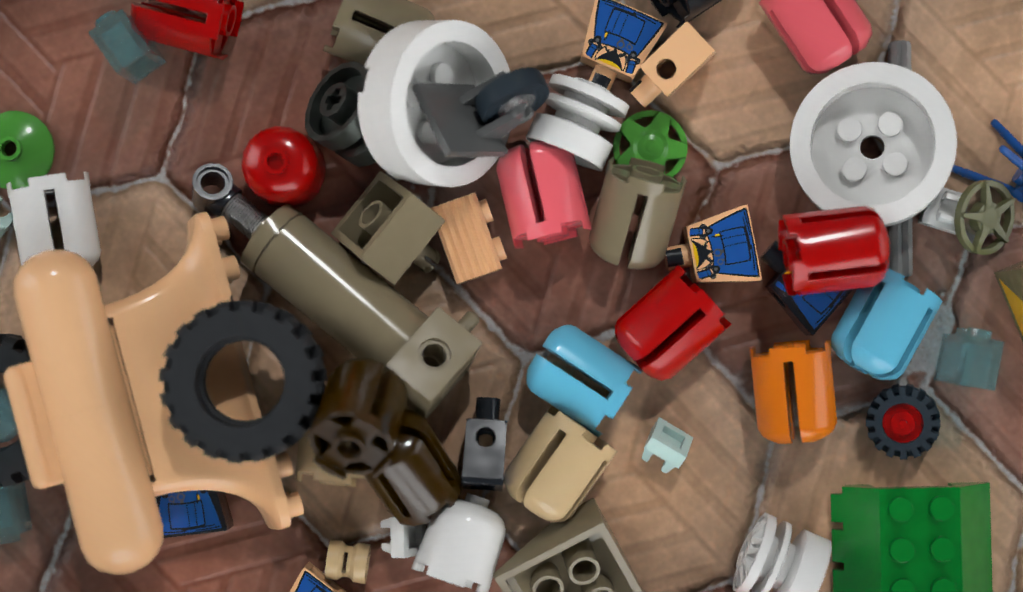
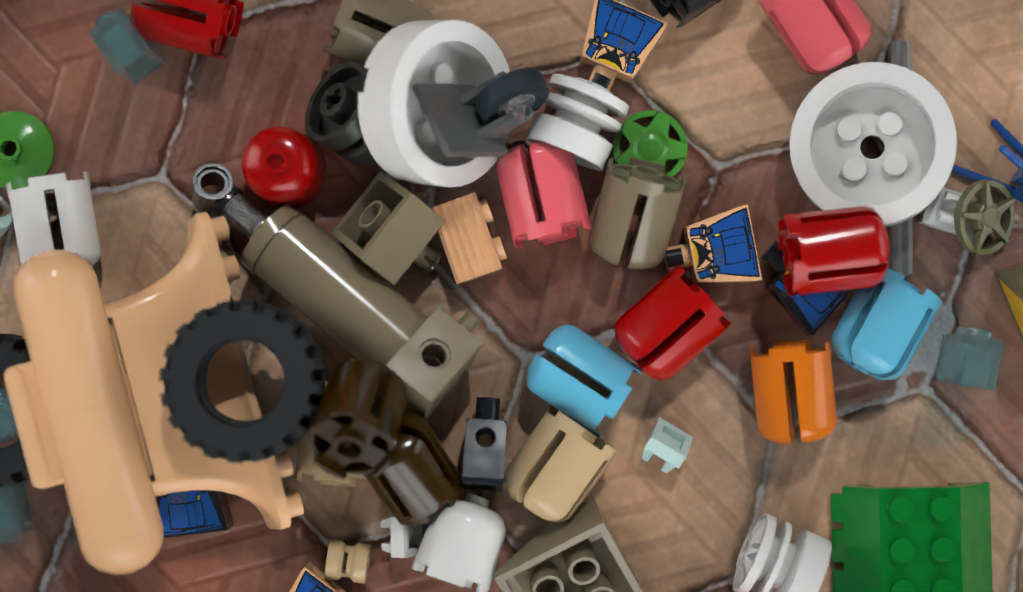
(683, 48): light nougat torso -> none
(903, 421): black wheel -> none

